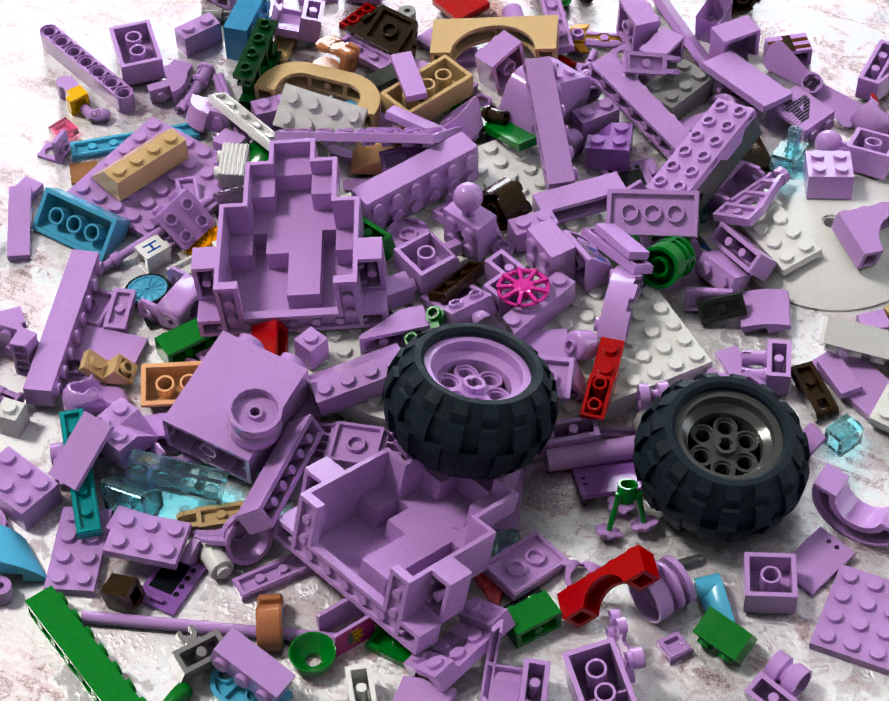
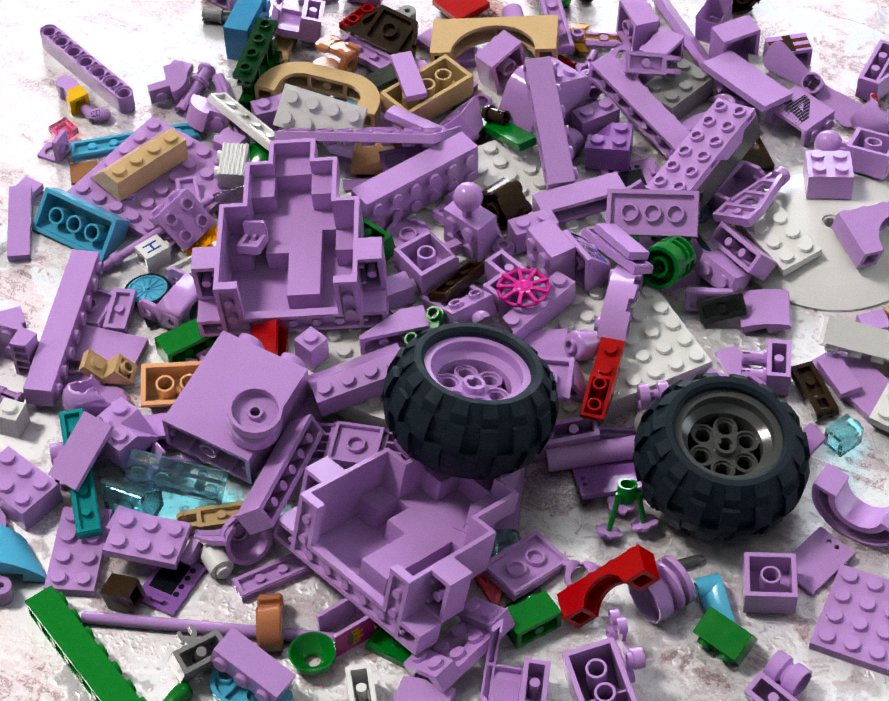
(137, 52): lavender brick -> none
(198, 34): lavender brick -> none
(254, 237): none -> lavender bracket
(674, 647): lavender tile -> none
(790, 153): clear light blue brick -> none

